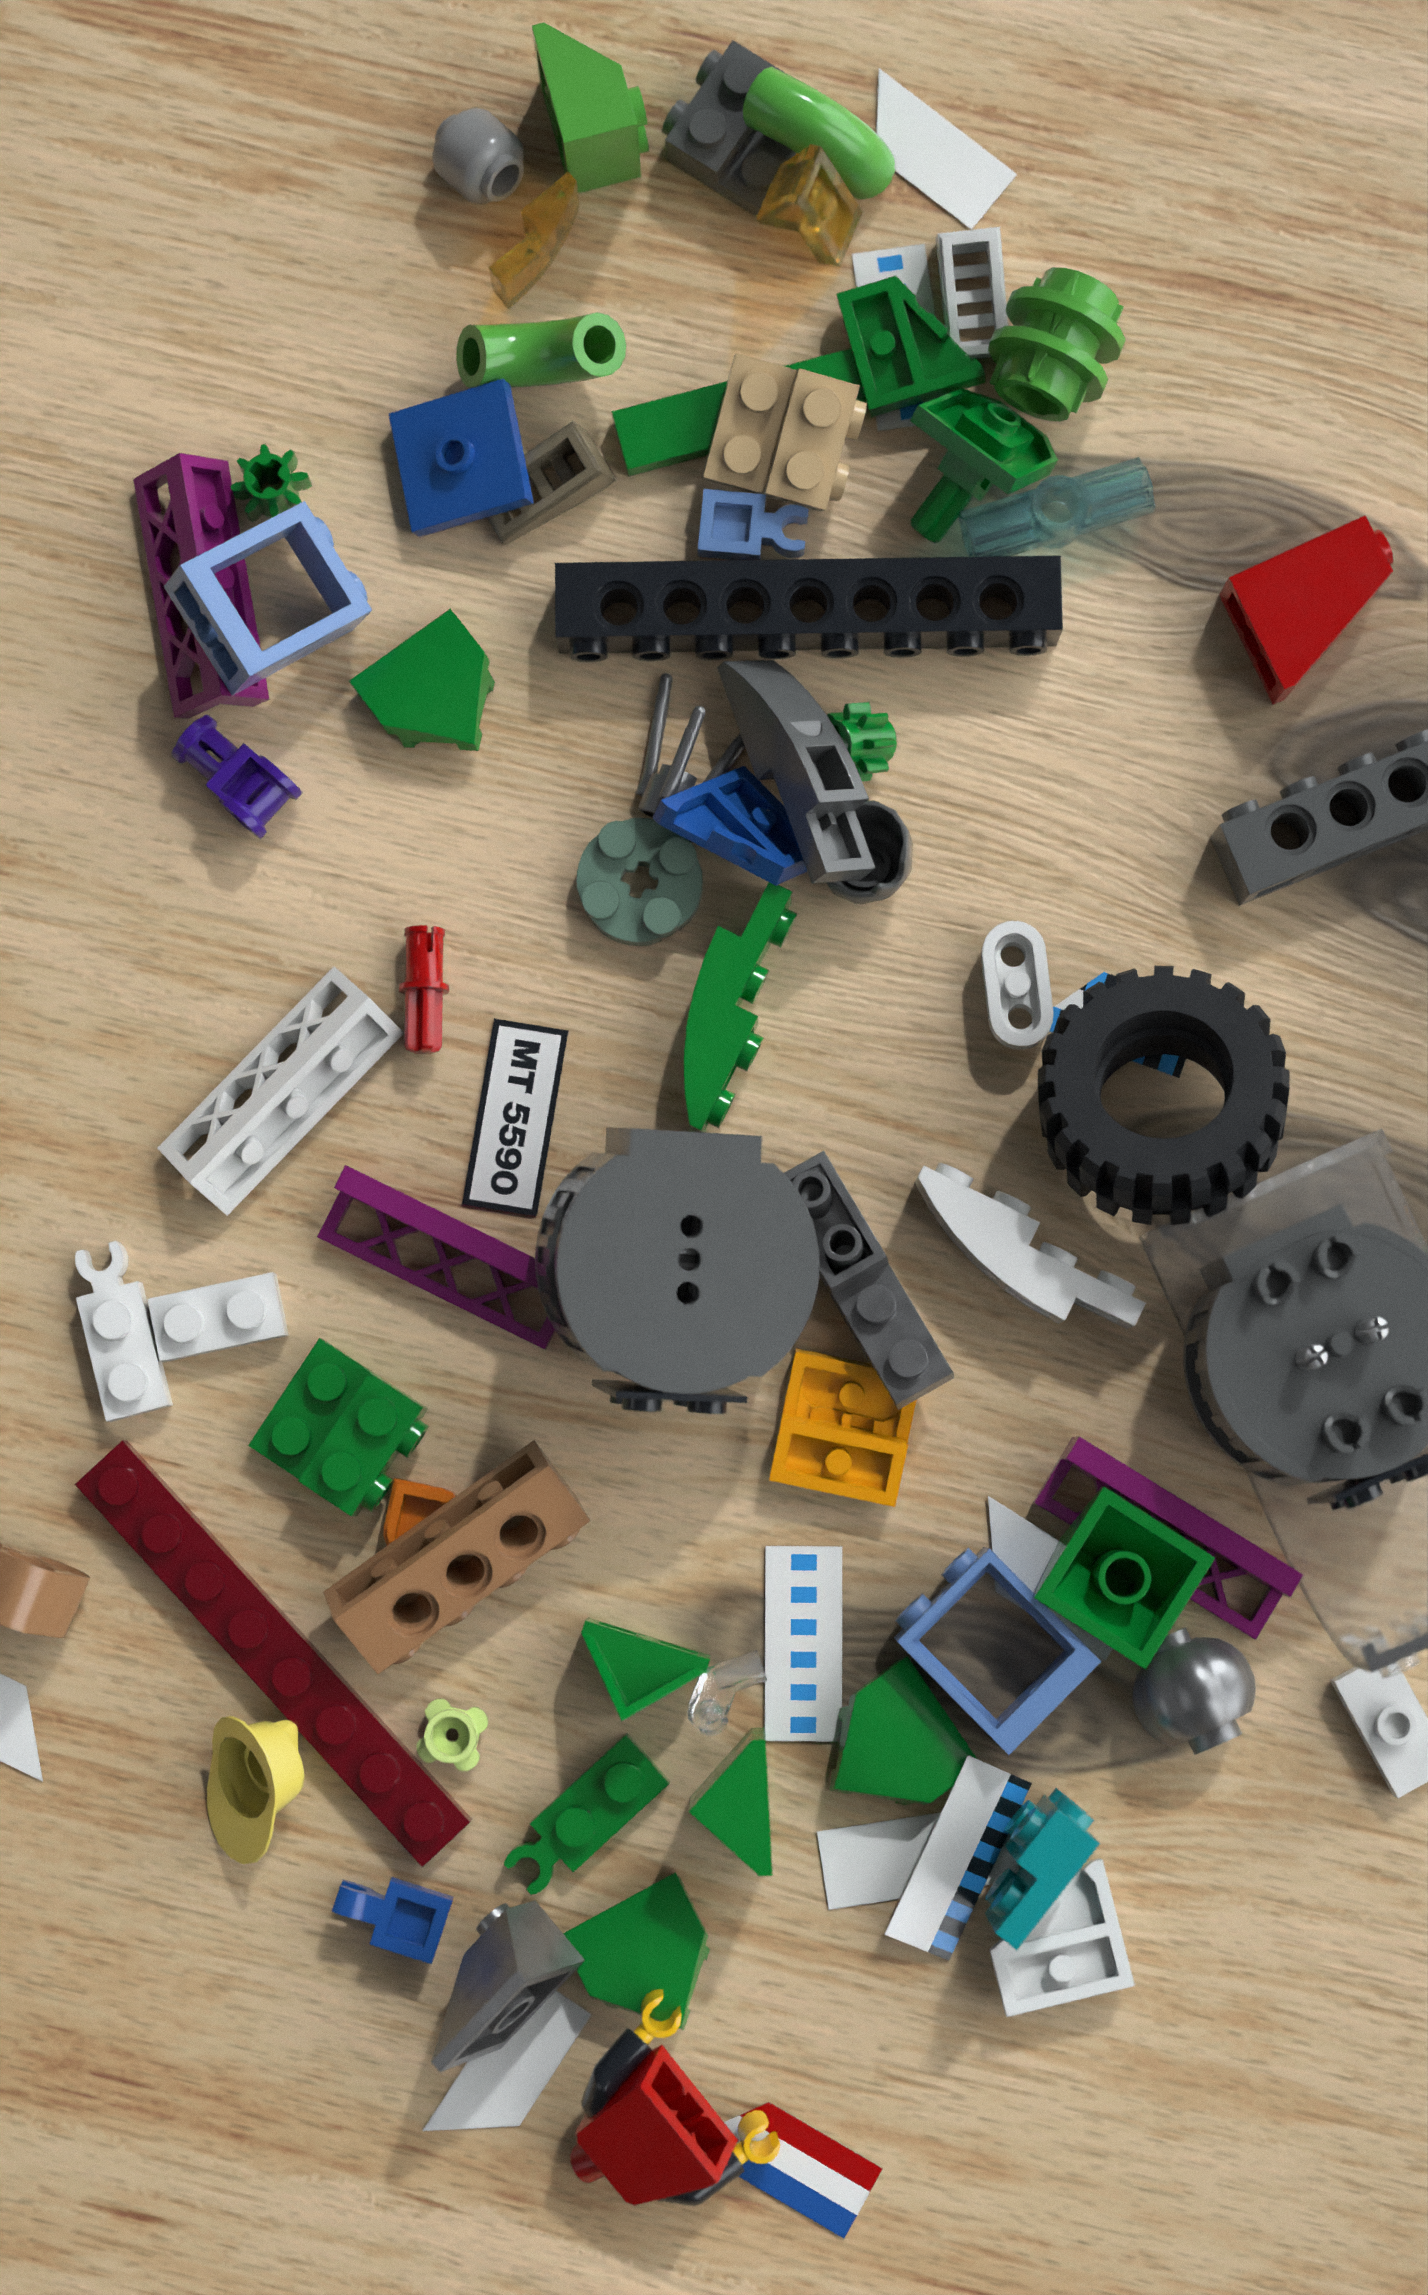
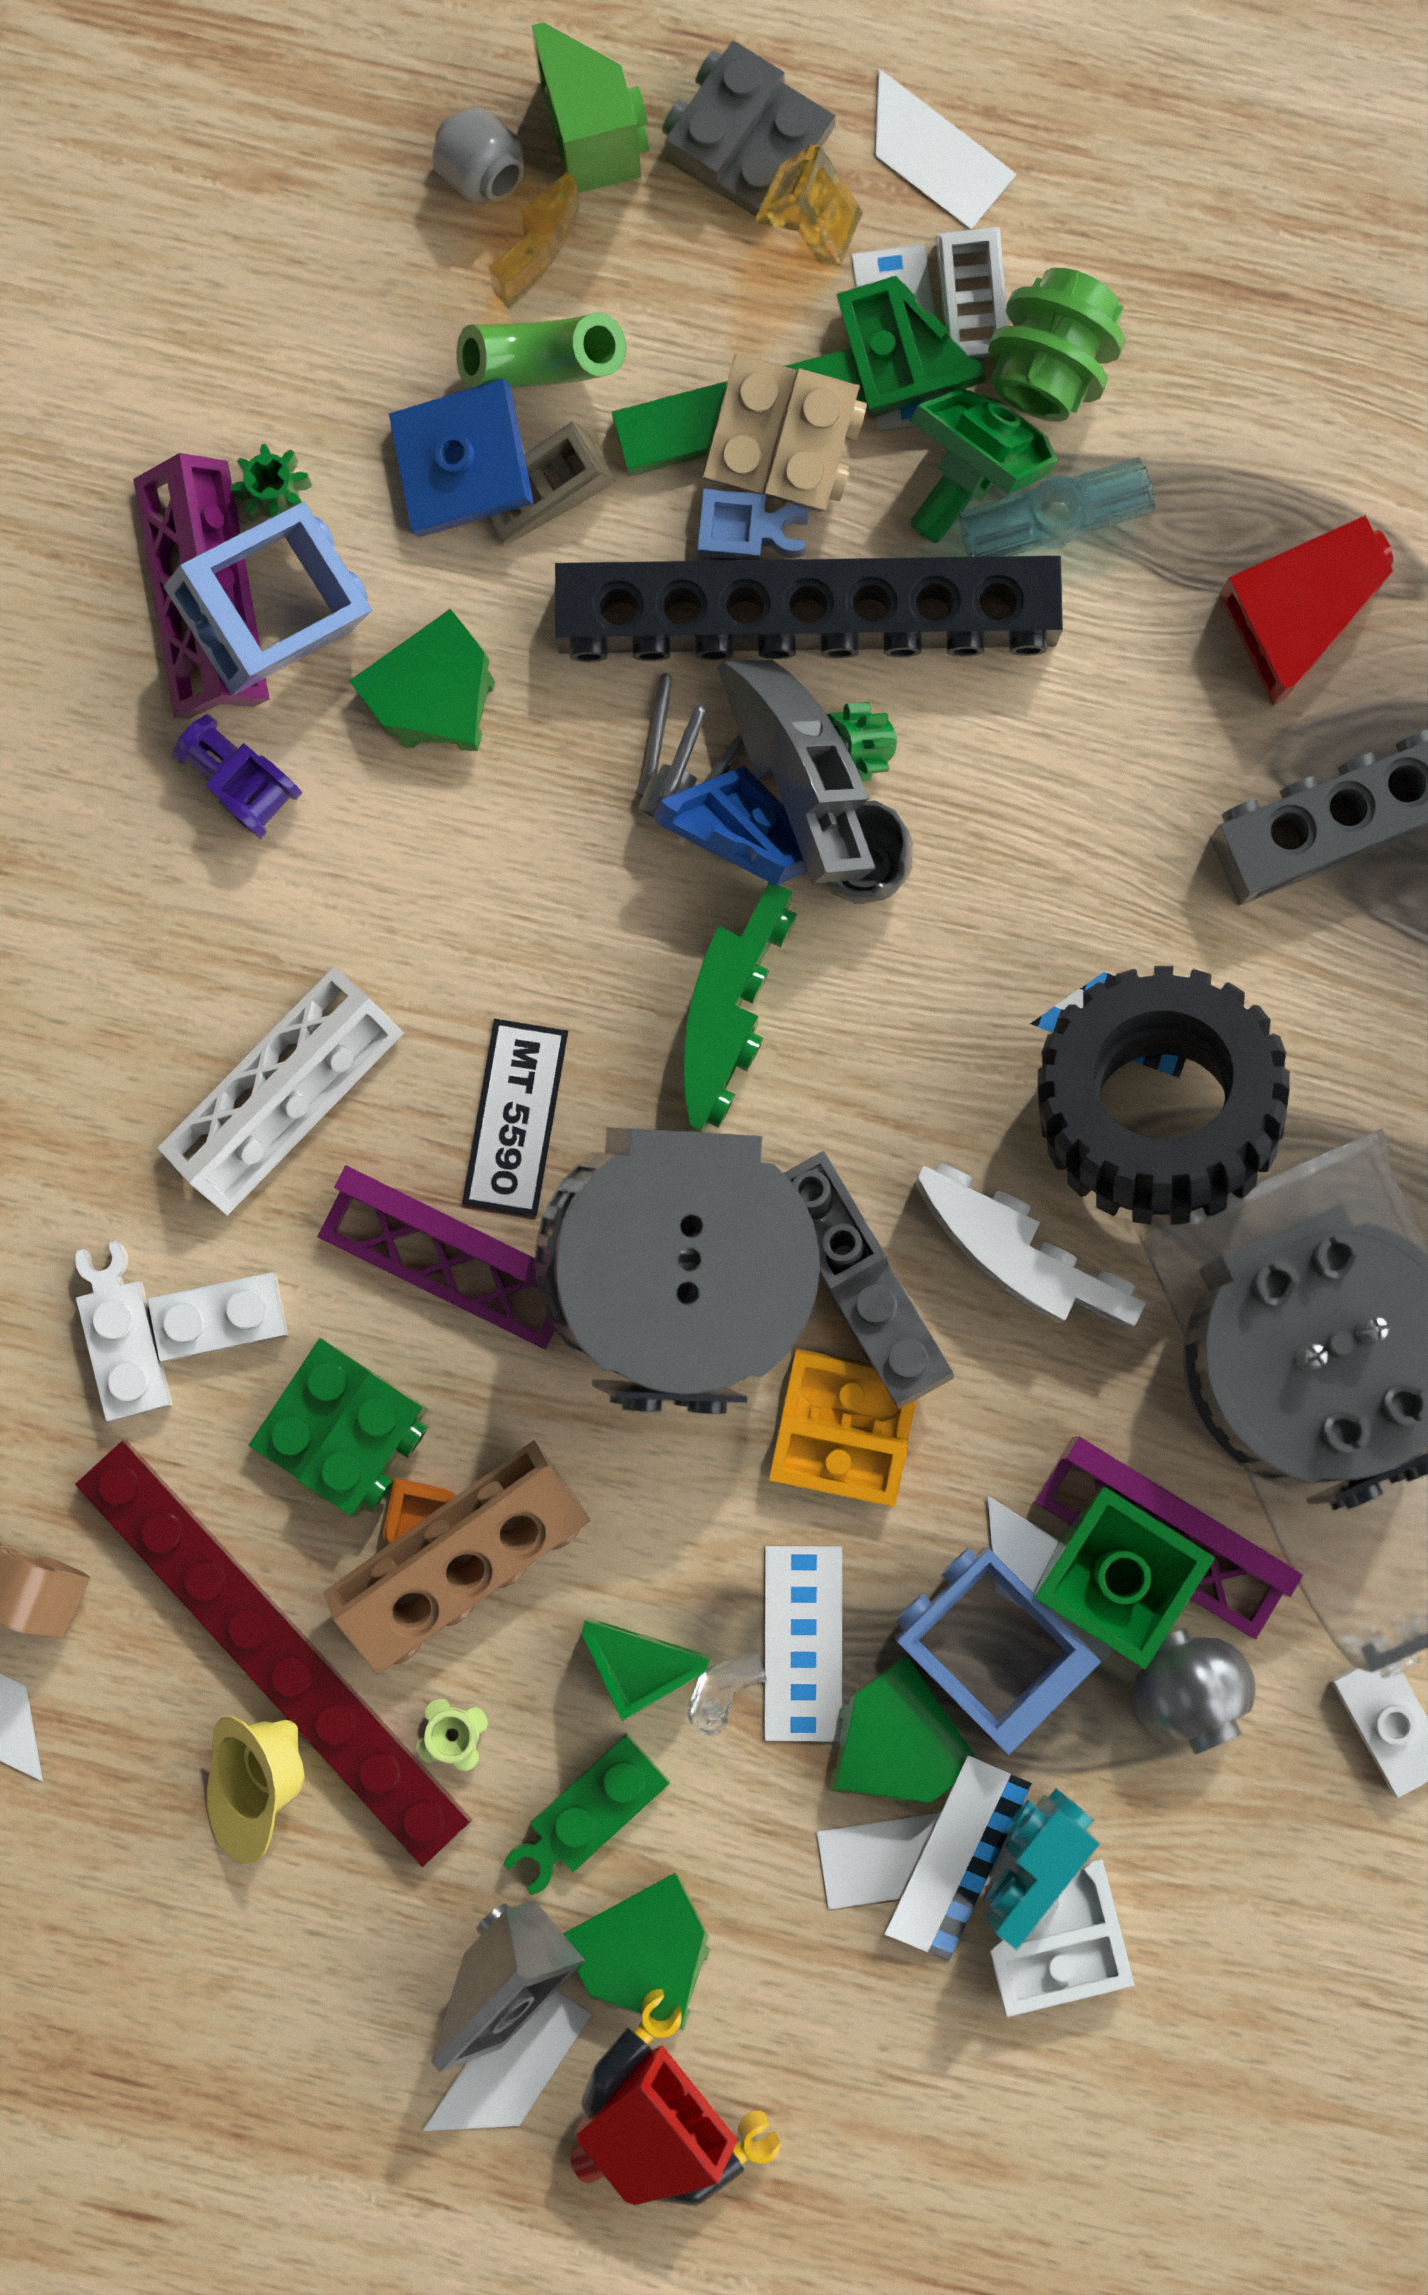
(405, 1919): blue plate -> none
(423, 989): red axle -> none
(659, 912): sand green plate -> none
(736, 1803): green slope -> none
(804, 116): bright green cylinder -> none
(810, 2171): sticker -> none
(1018, 986): white plate -> none

